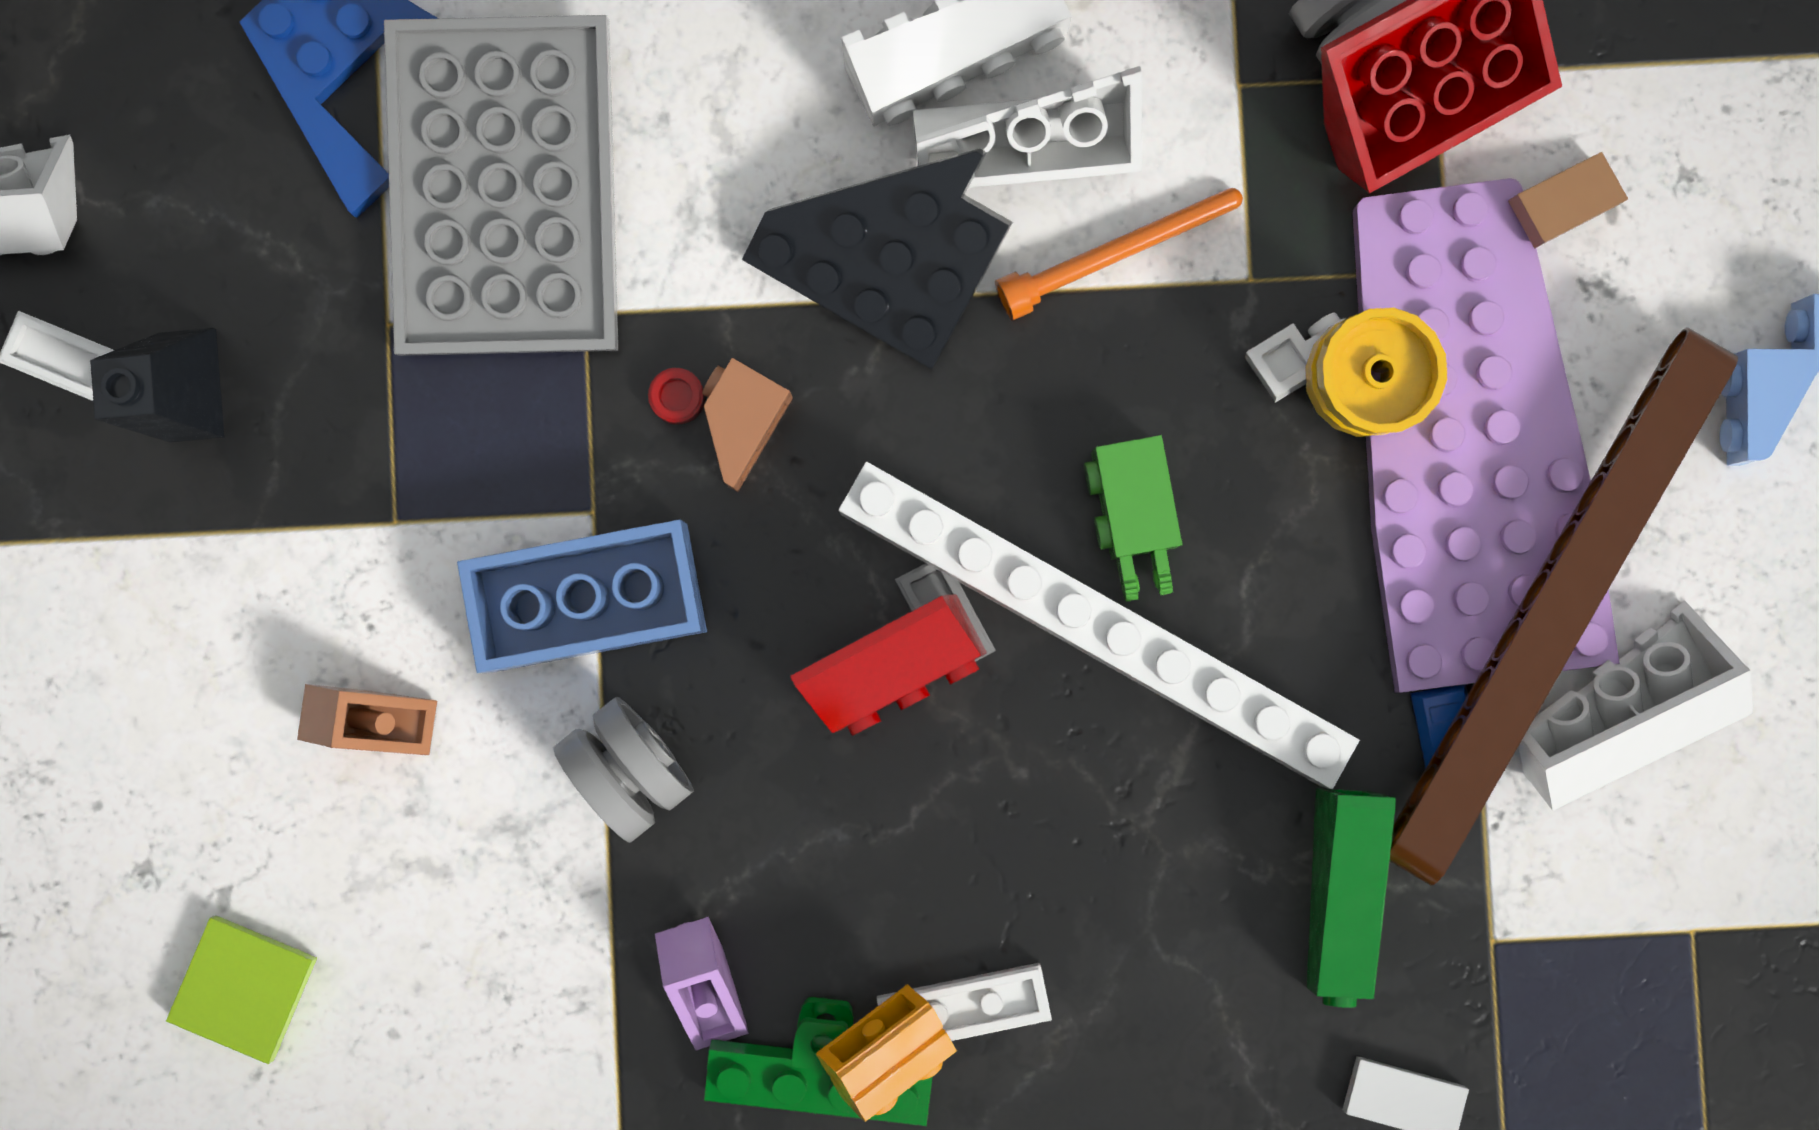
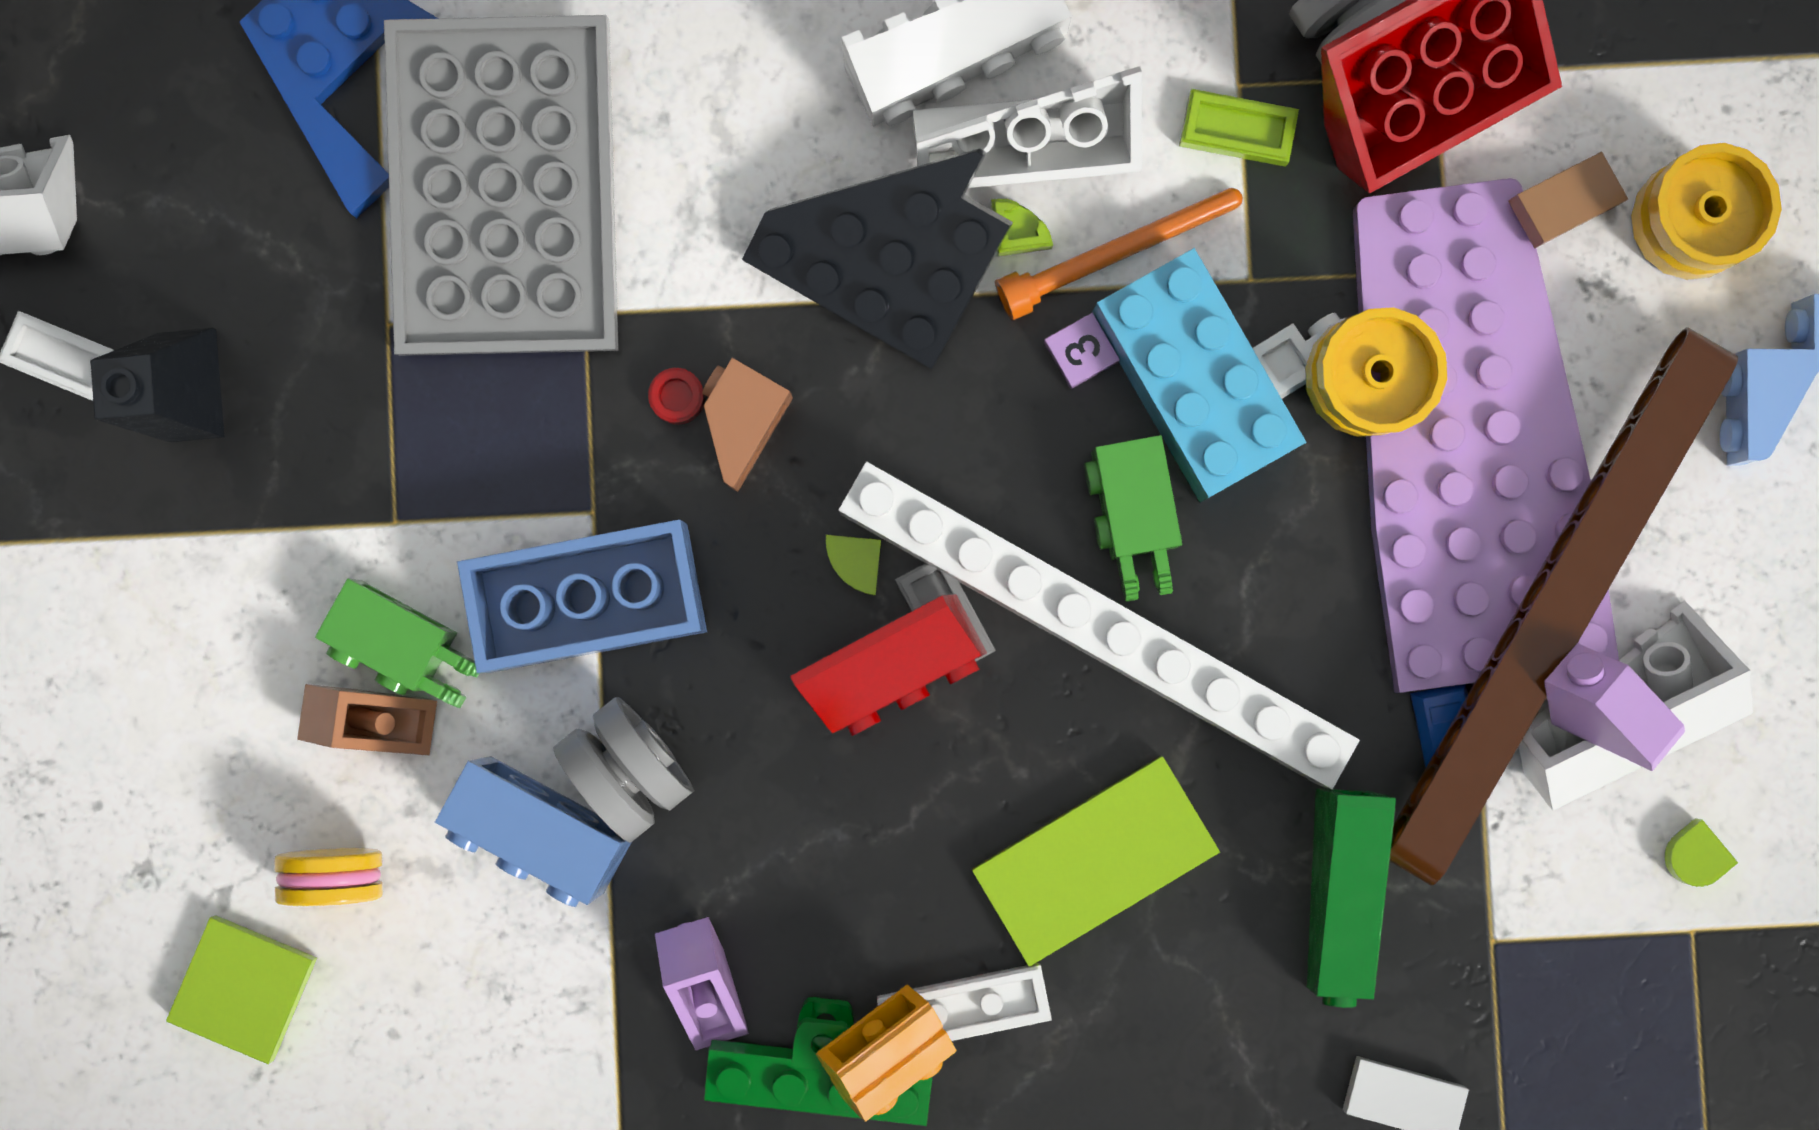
(328, 876): none -> yellow head
(392, 640): none -> bright green hinge
(532, 831): none -> medium blue brick
(855, 561): none -> lime tile
(1027, 231): none -> lime tile
(1081, 350): none -> lavender tile
(1095, 860): none -> lime tile
(1197, 375): none -> medium azure brick
(1239, 127): none -> lime tile
(1611, 707): none -> lavender slope
(1697, 855): none -> lime tile
(1706, 211): none -> yellow wheel

